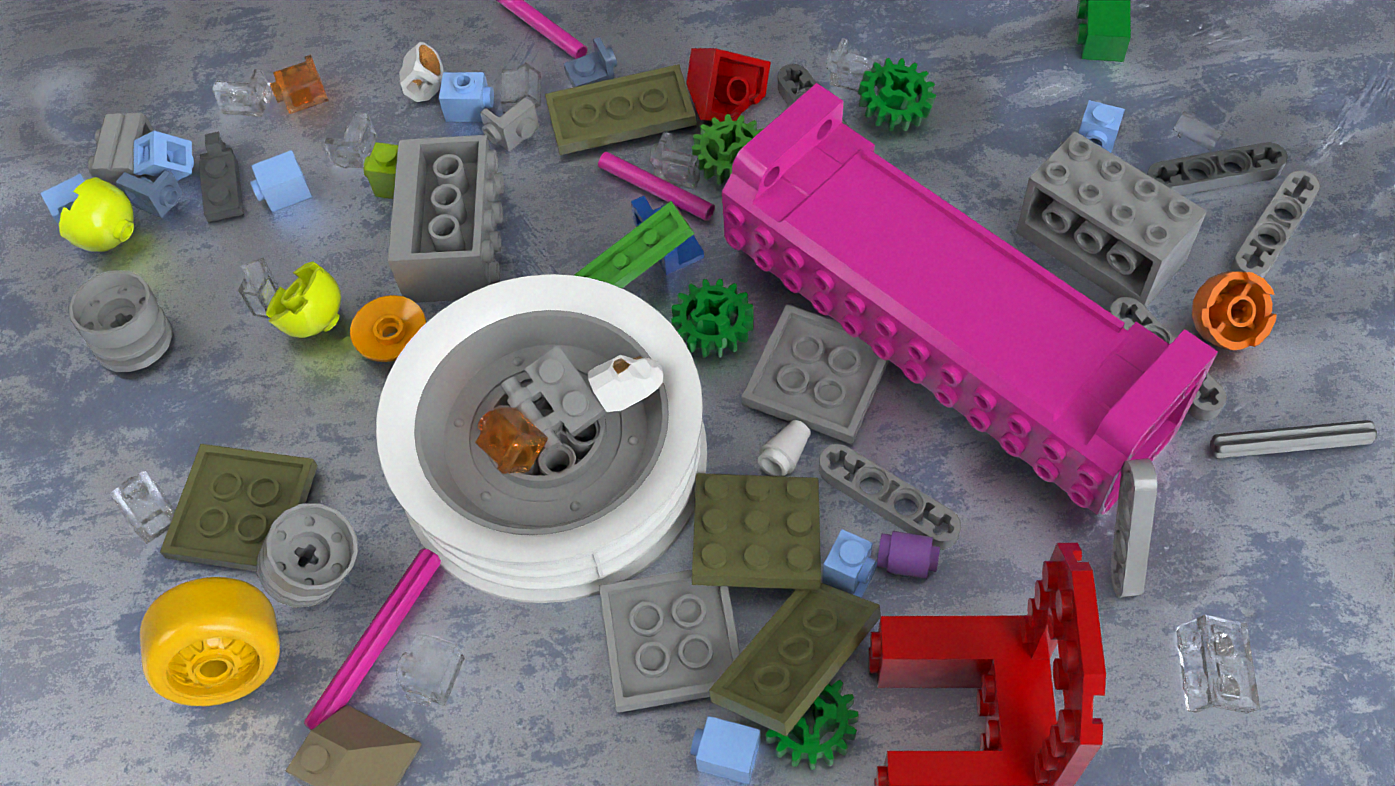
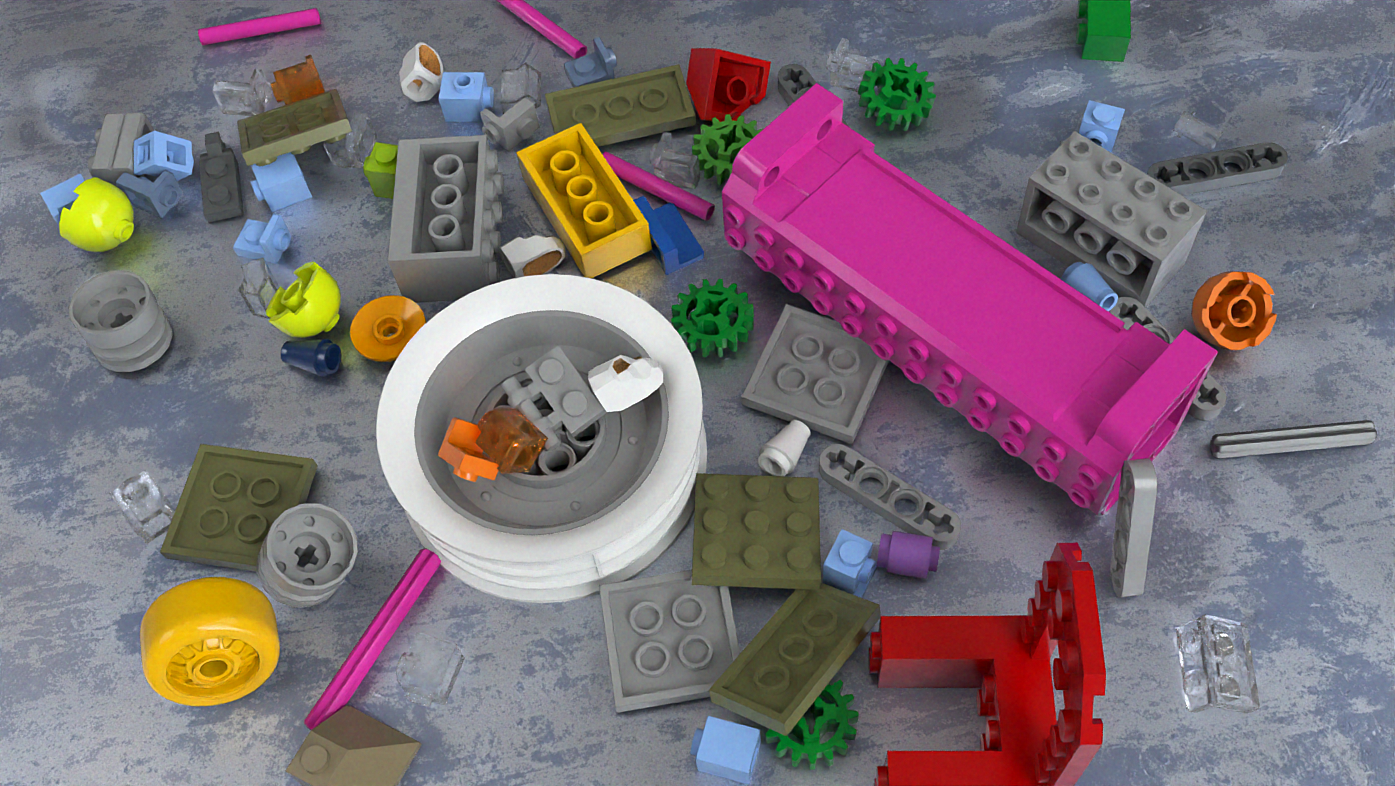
(259, 26): none -> dark pink piece
(263, 239): none -> light blue bracket
(293, 128): none -> olive plate
(314, 356): none -> dark blue cone
(464, 454): none -> orange bracket
(532, 255): none -> white rock
(584, 201): none -> yellow brick
(640, 248): bright green plate -> none
(1091, 284): none -> light blue cone
(1278, 228): light grey beam -> none

